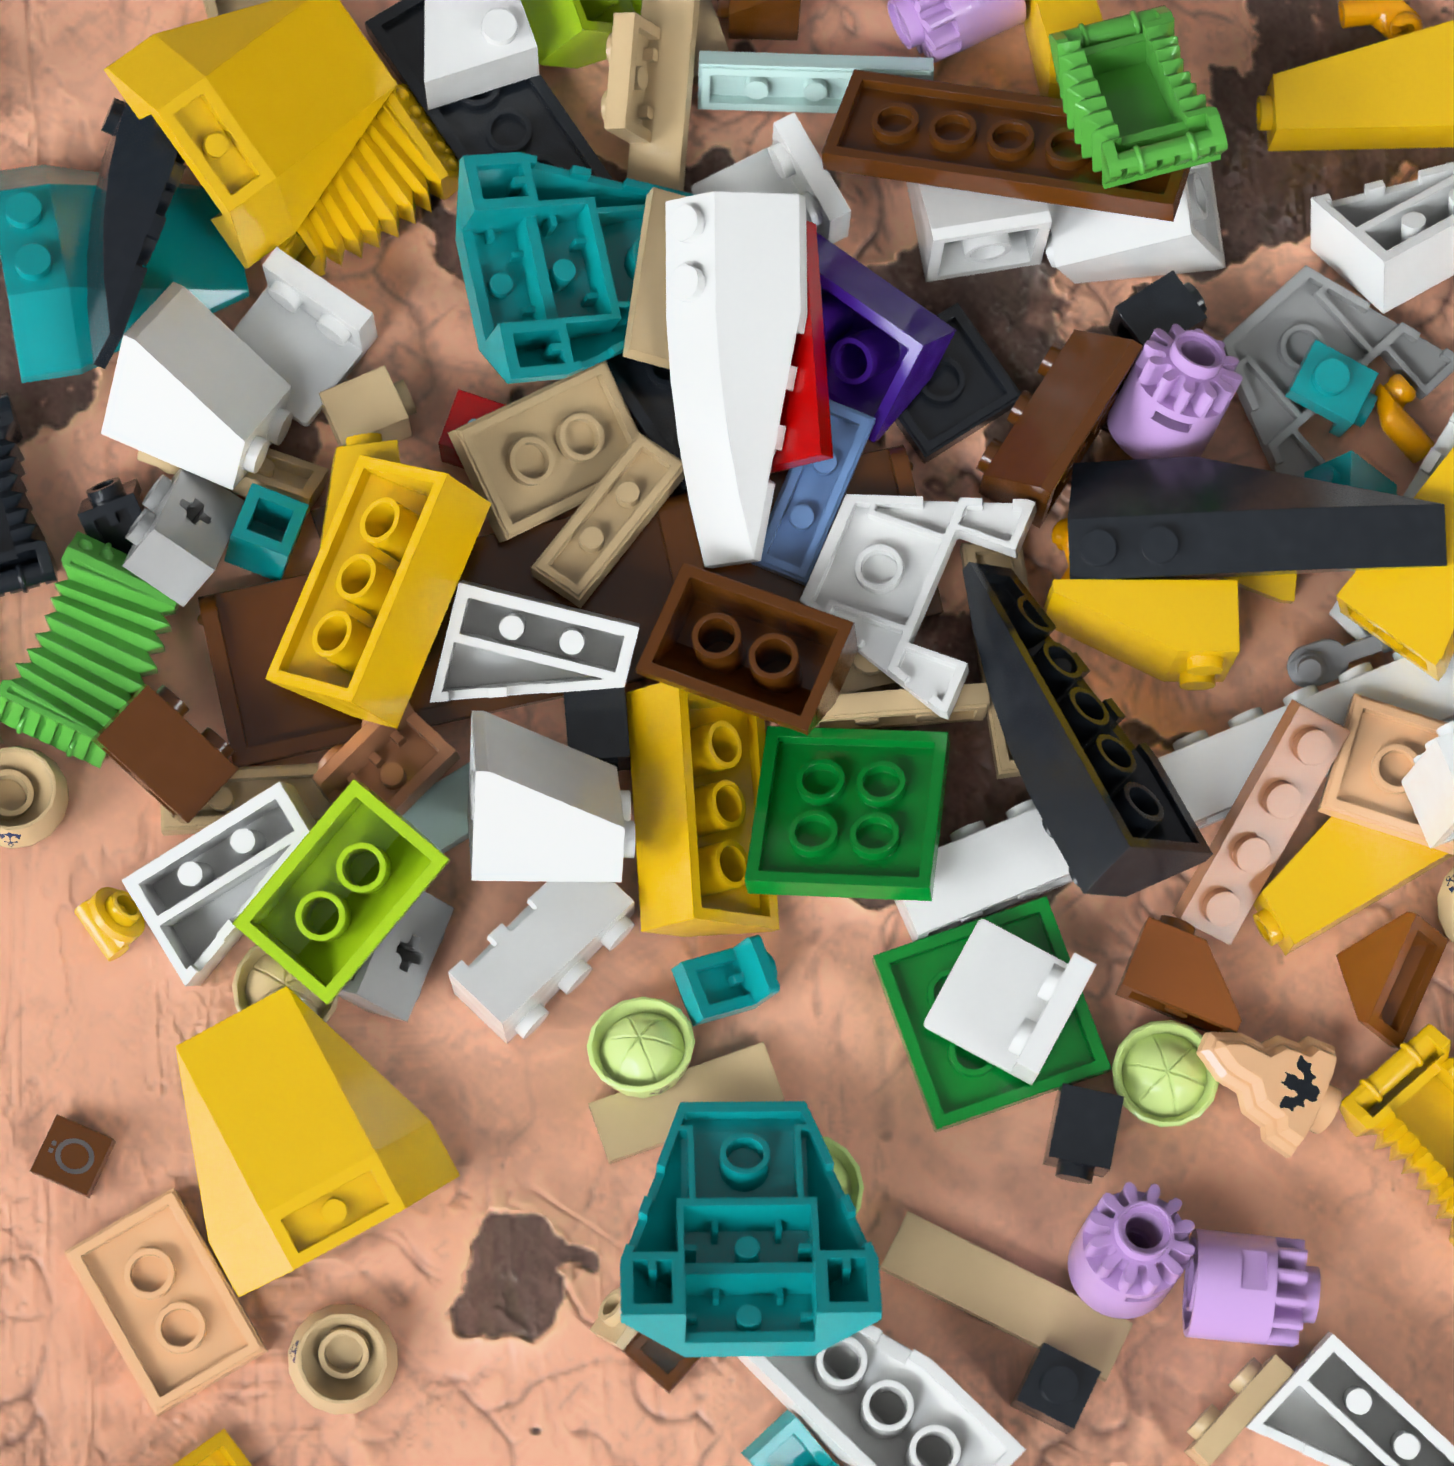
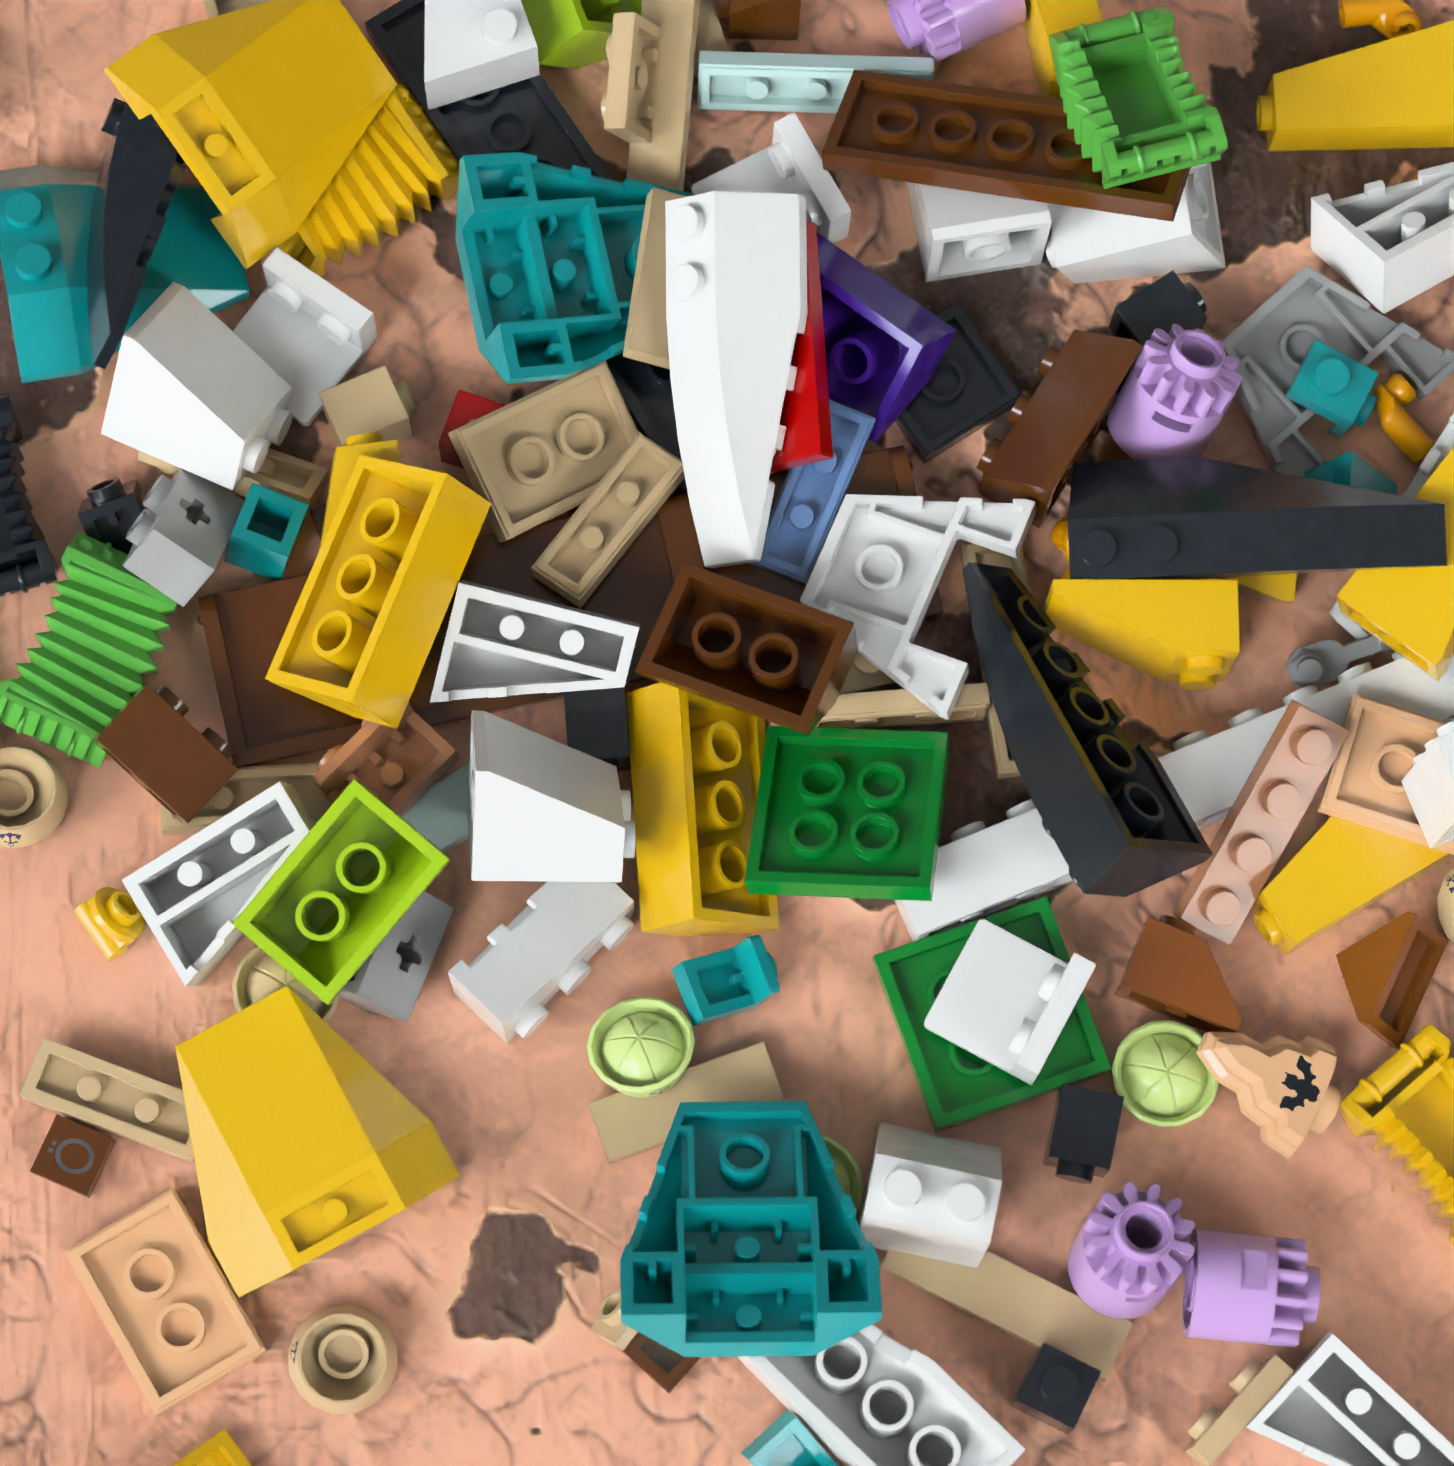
(109, 1098): none -> tan plate
(931, 1195): none -> white slope

